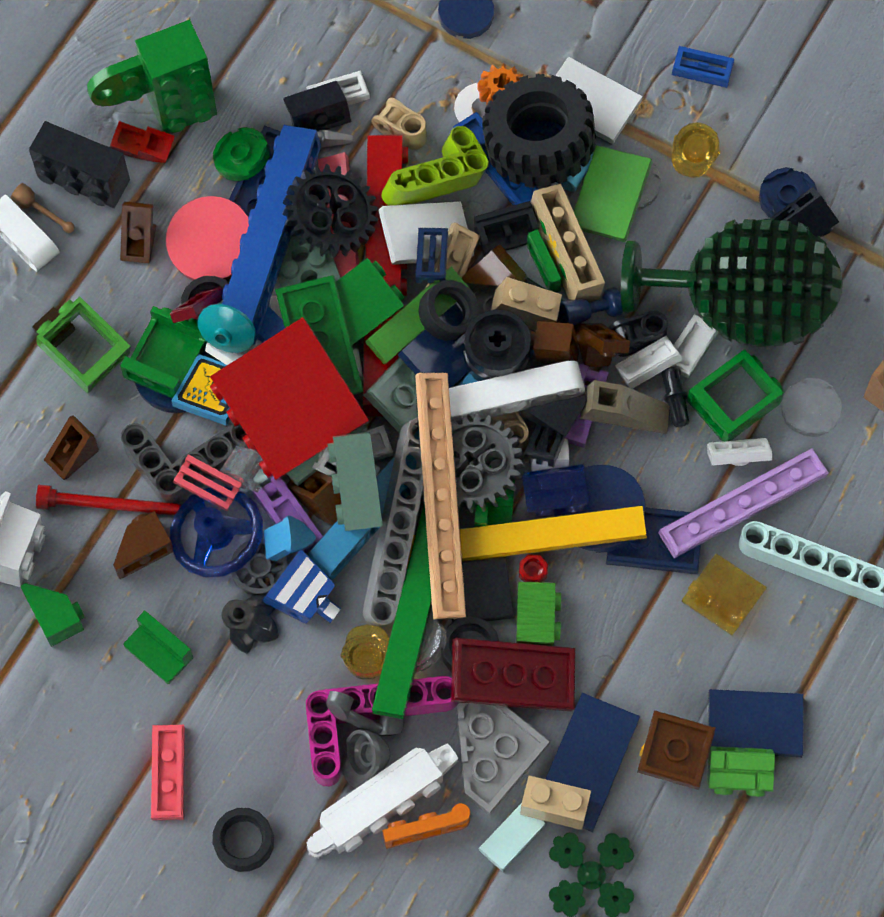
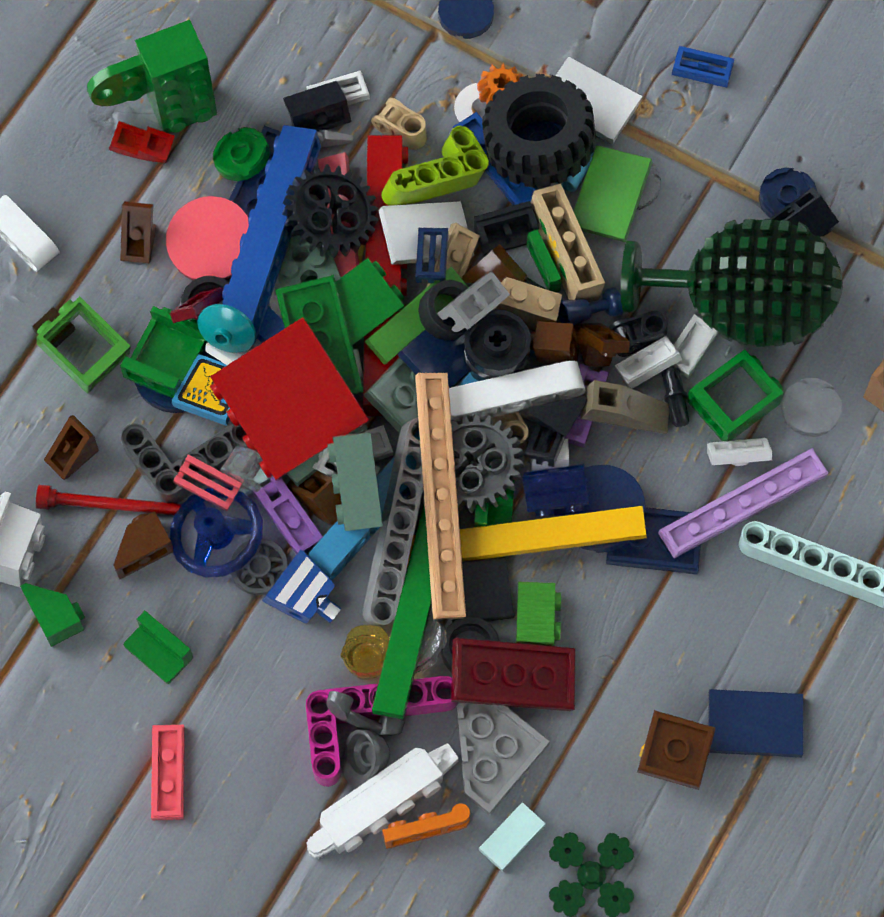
(24, 198): medium nougat hinge -> none
(79, 165): black brick -> none
(243, 815): black tyre -> none
(254, 625): black plate -> none
(287, 538): dark azure tile -> none
(475, 302): none -> light grey hinge
(533, 568): red tile -> none
(555, 802): tan brick -> none
(593, 751): dark blue tile -> none
(695, 149): clear yellow hat -> none
(723, 594): clear yellow hinge -> none
(740, 770): bright green brick -> none

